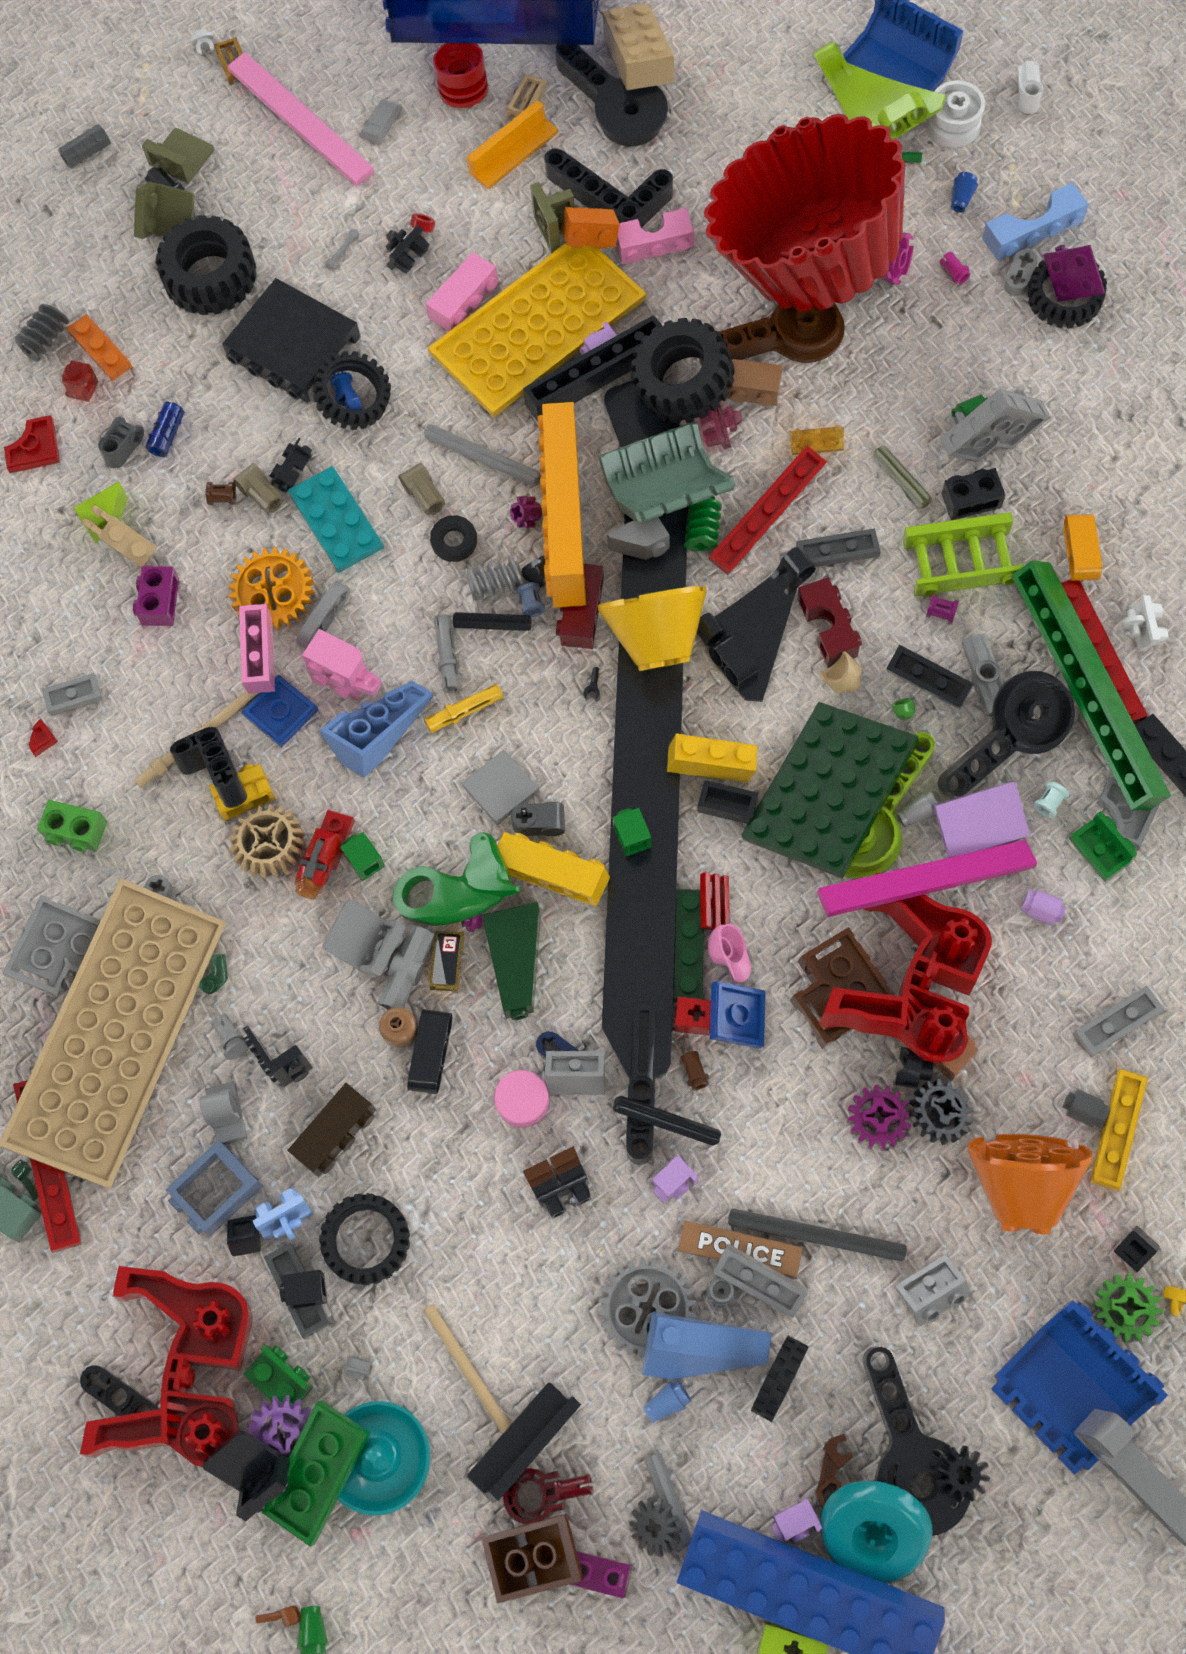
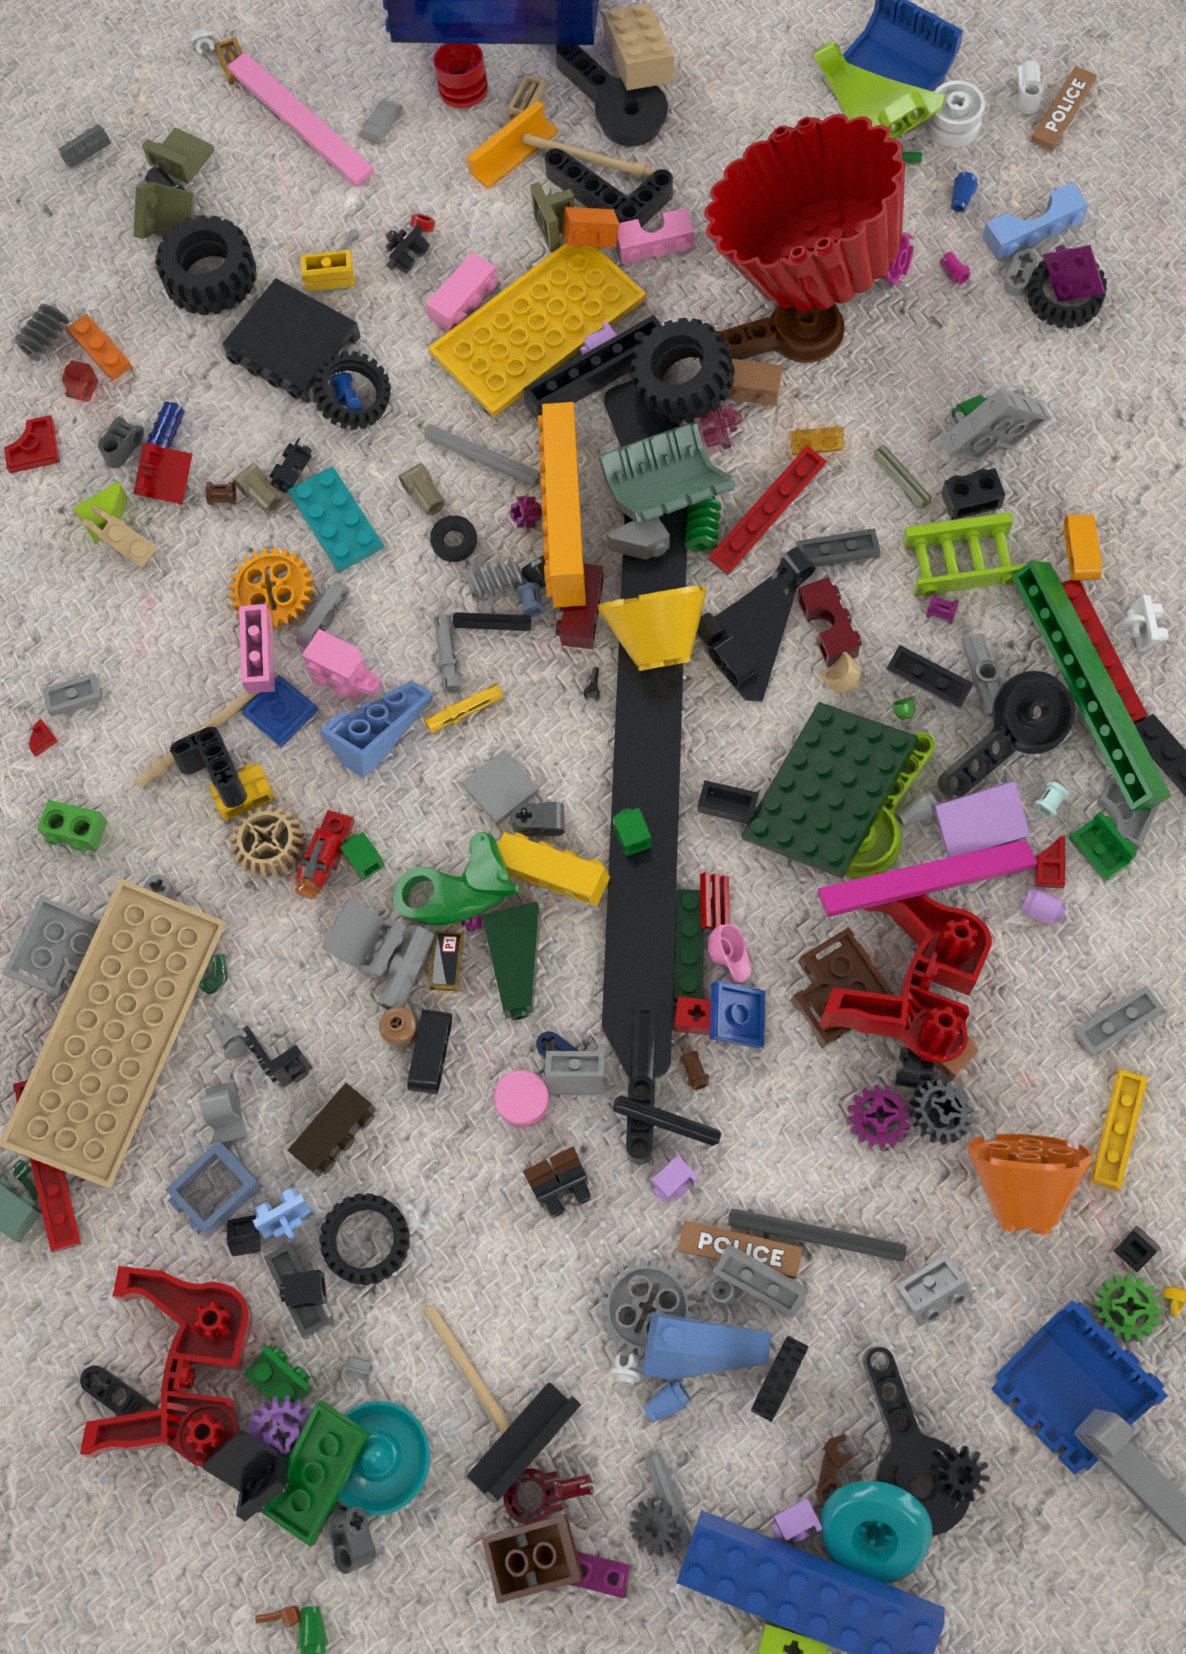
(162, 473): none -> red hinge
(162, 596): magenta brick -> none
(328, 270): none -> yellow brick
(351, 1541): none -> dark grey piece
(625, 1373): none -> white plate
(637, 170): none -> tan bar
(712, 758): yellow brick -> none
(1051, 866): none -> red tile
(1063, 108): none -> medium nougat tile
(1086, 1108): dark grey brick -> none

